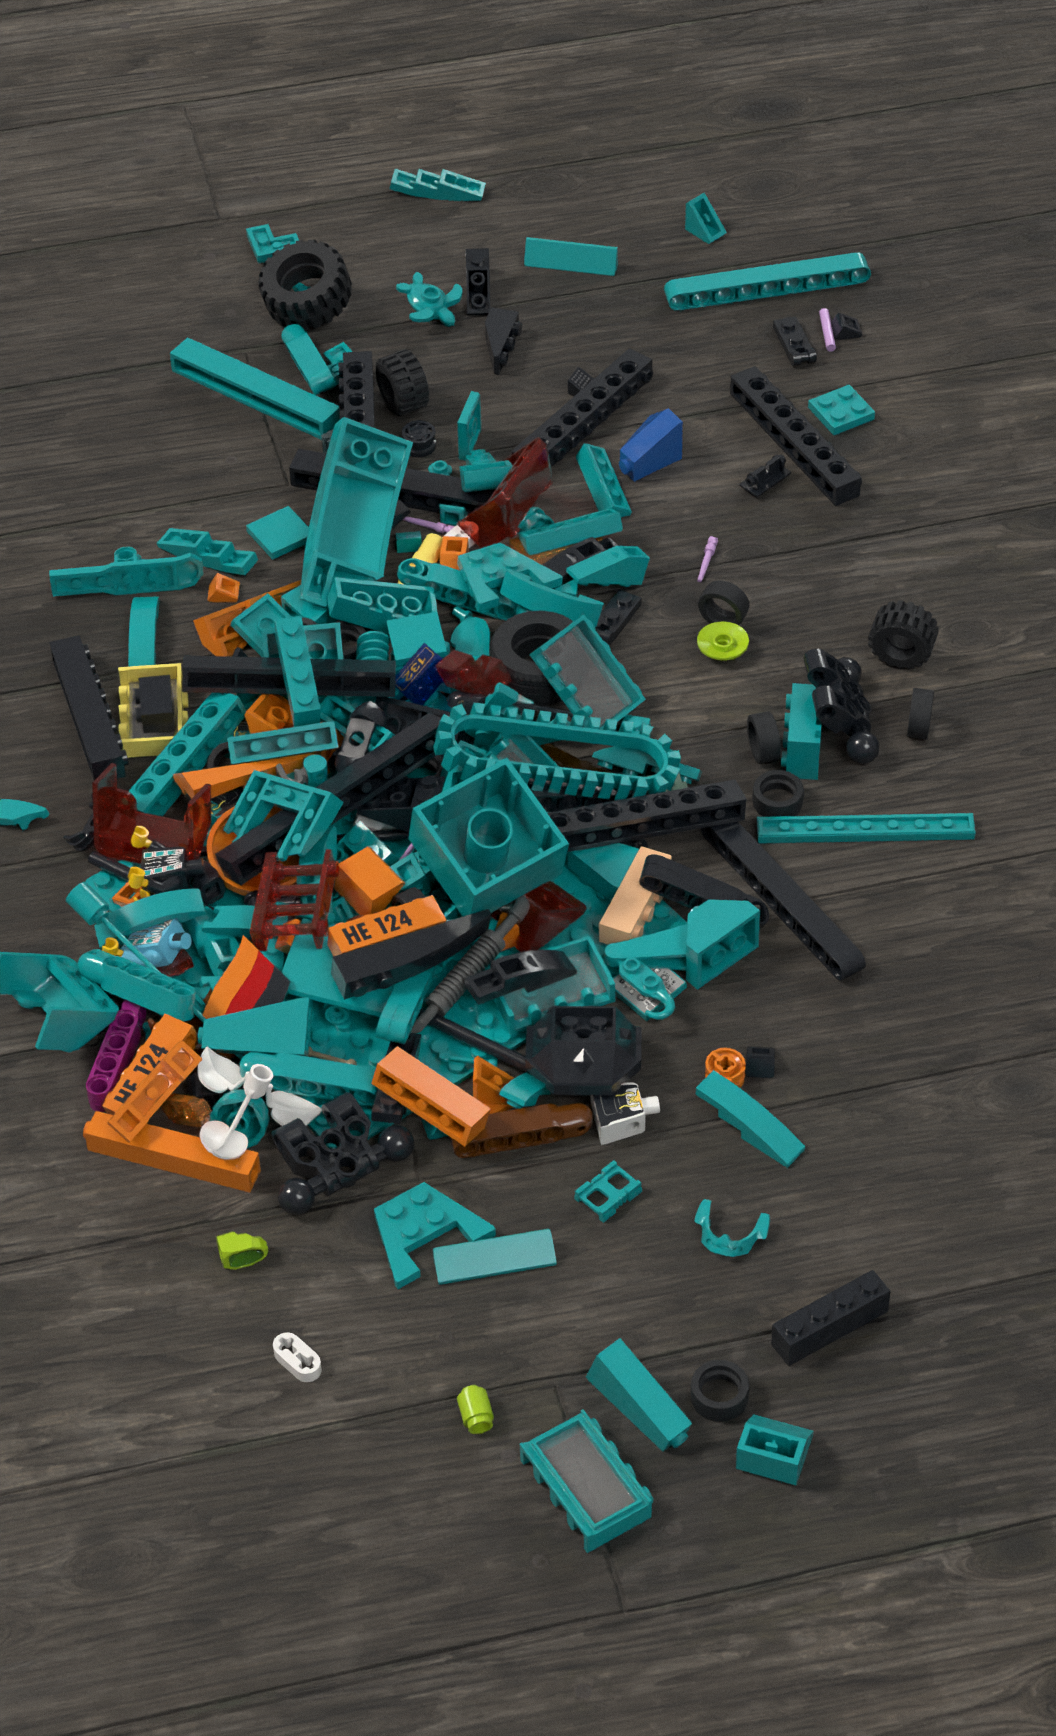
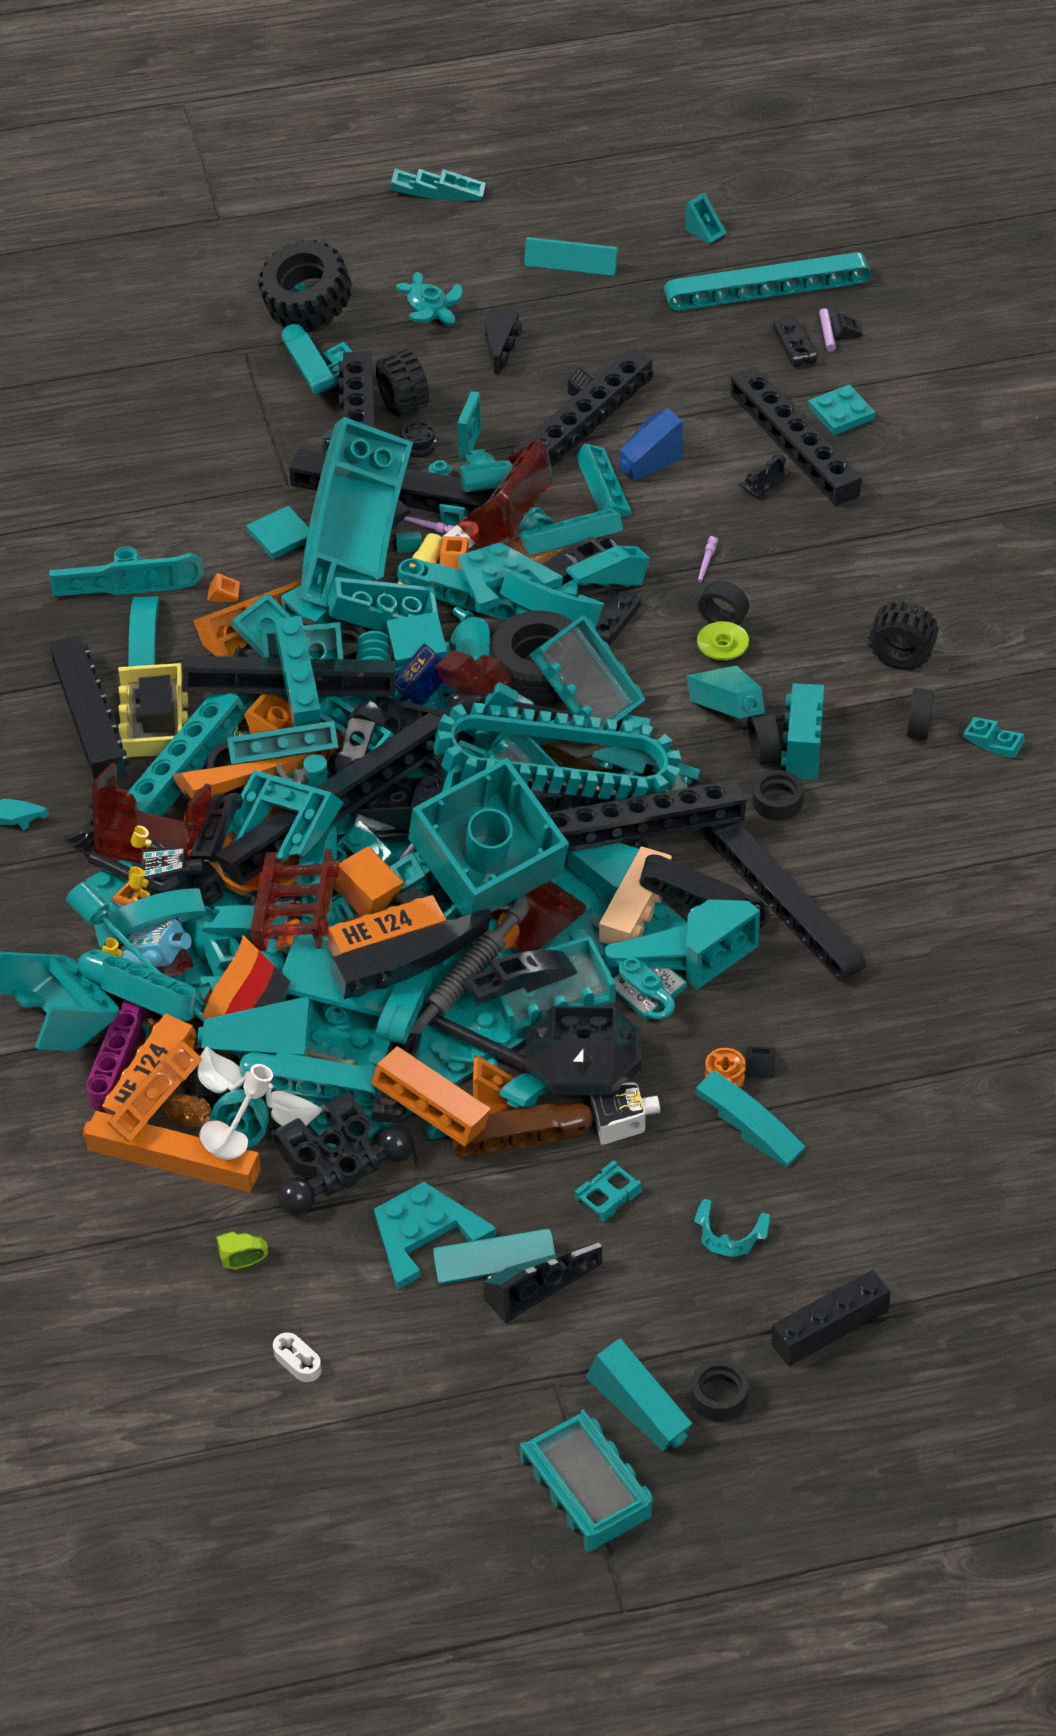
(214, 553): teal slope -> none
(215, 826): none -> black plate
(254, 388): teal brick -> none
(265, 244): teal plate -> none
(475, 1409): lime brick -> none
(478, 281): black slope -> none
(531, 1282): none -> black wedge
(727, 691): none -> teal slope
(773, 1449): teal slope -> none
(841, 702): black connector -> none
(866, 828): teal tile -> none
(988, 736): none -> teal slope

